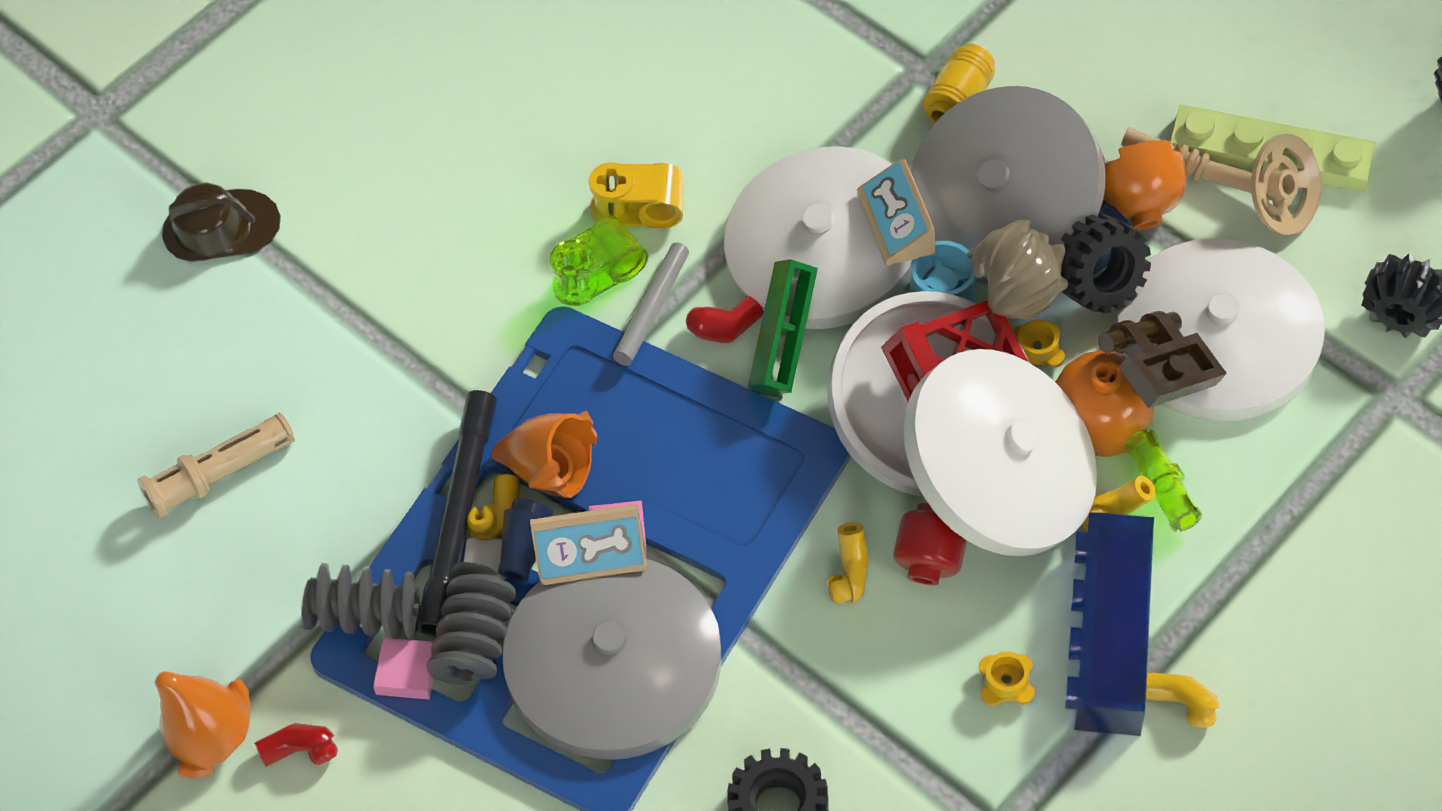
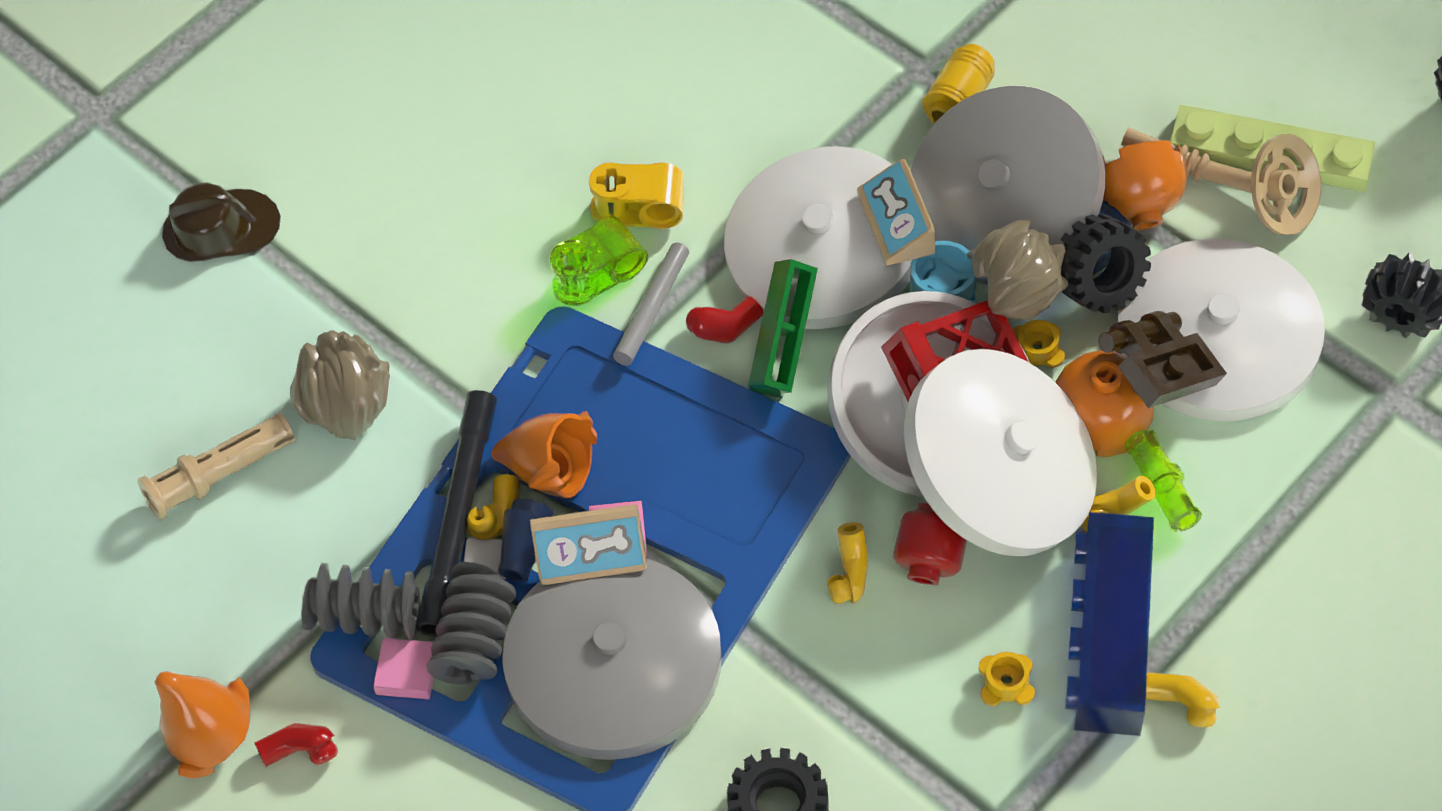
(340, 384): none -> dark tan hair

